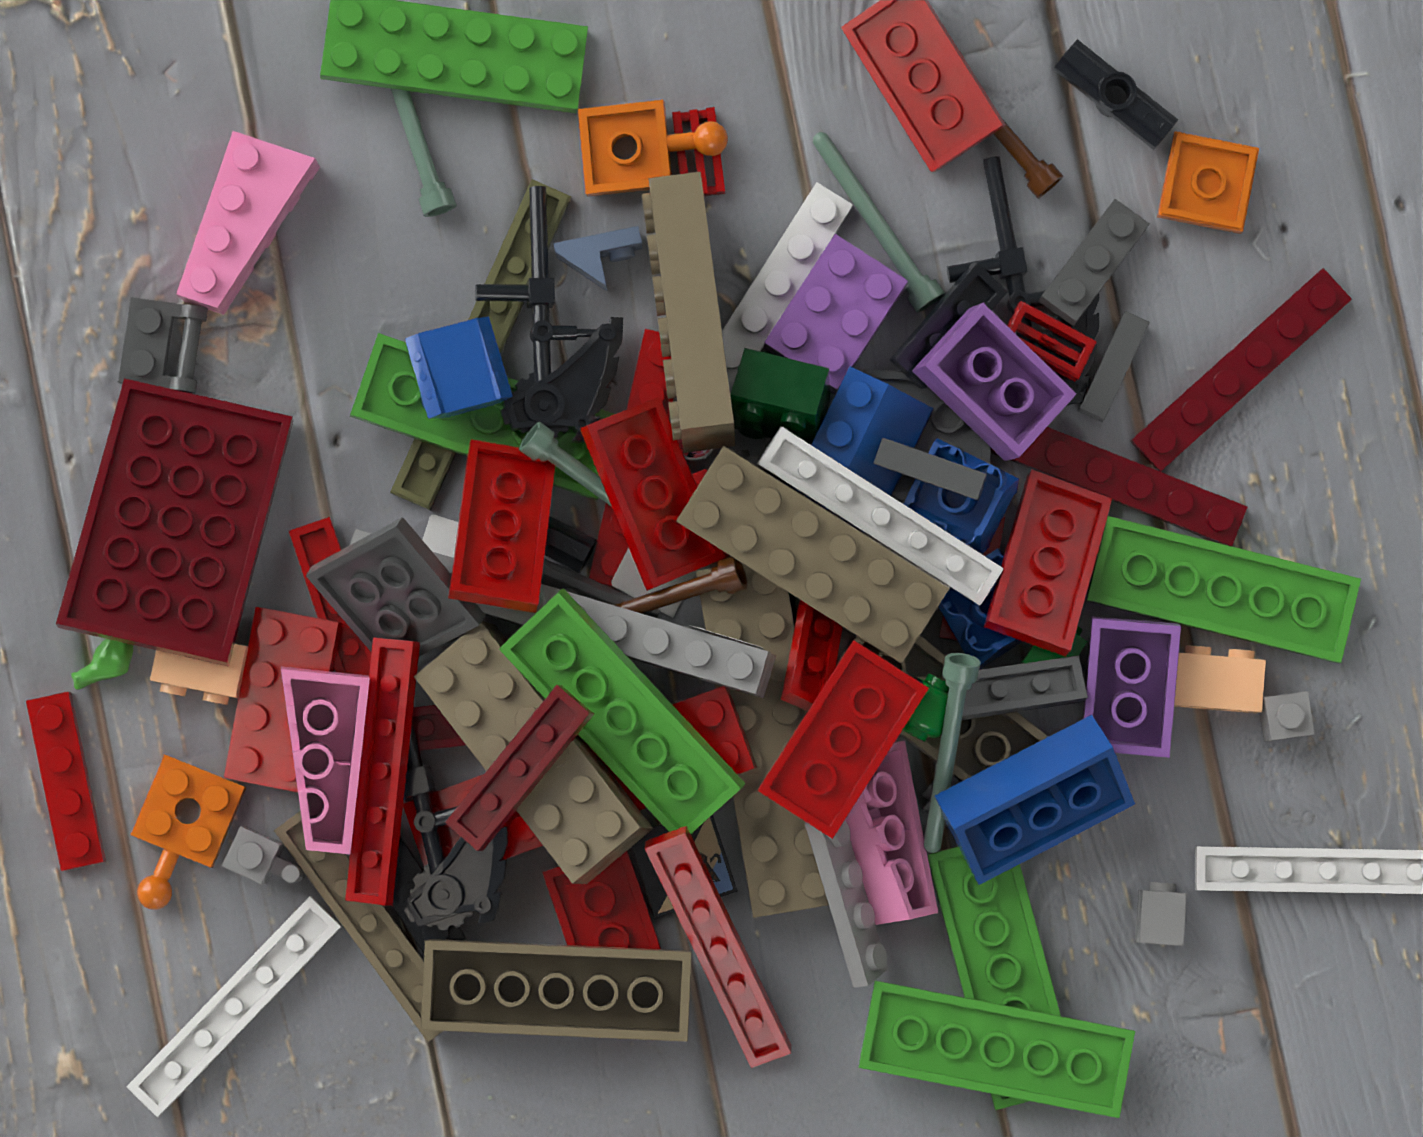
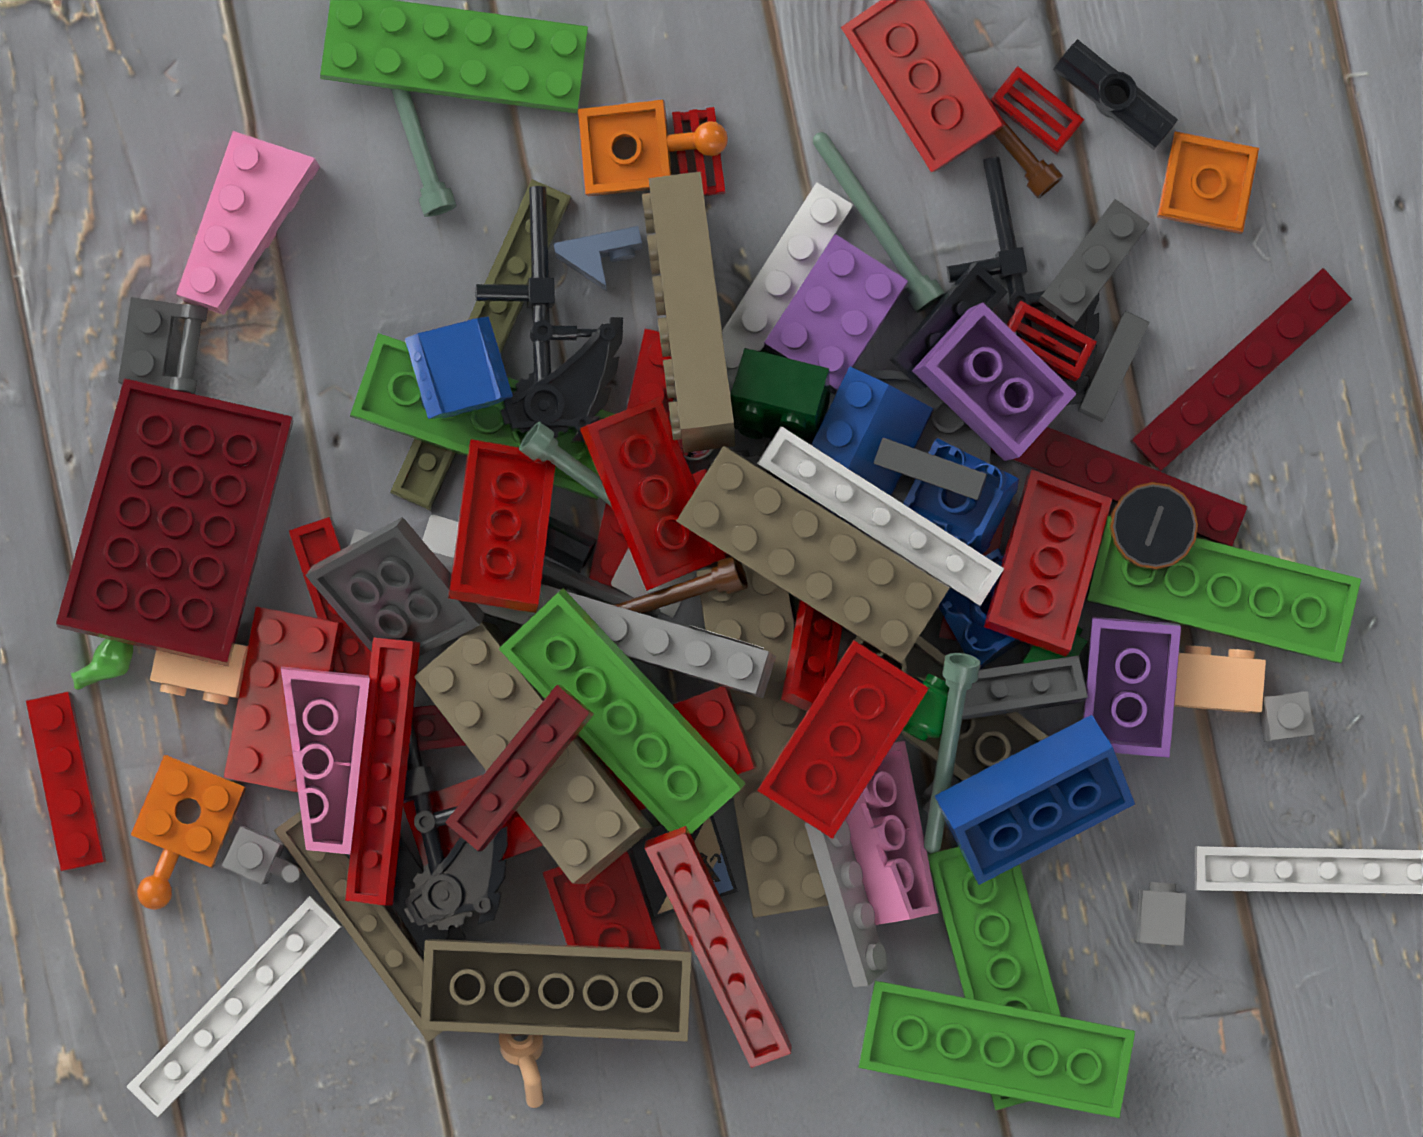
(524, 1055): none -> light nougat plate
(1025, 122): none -> red tile
(1153, 526): none -> black tile

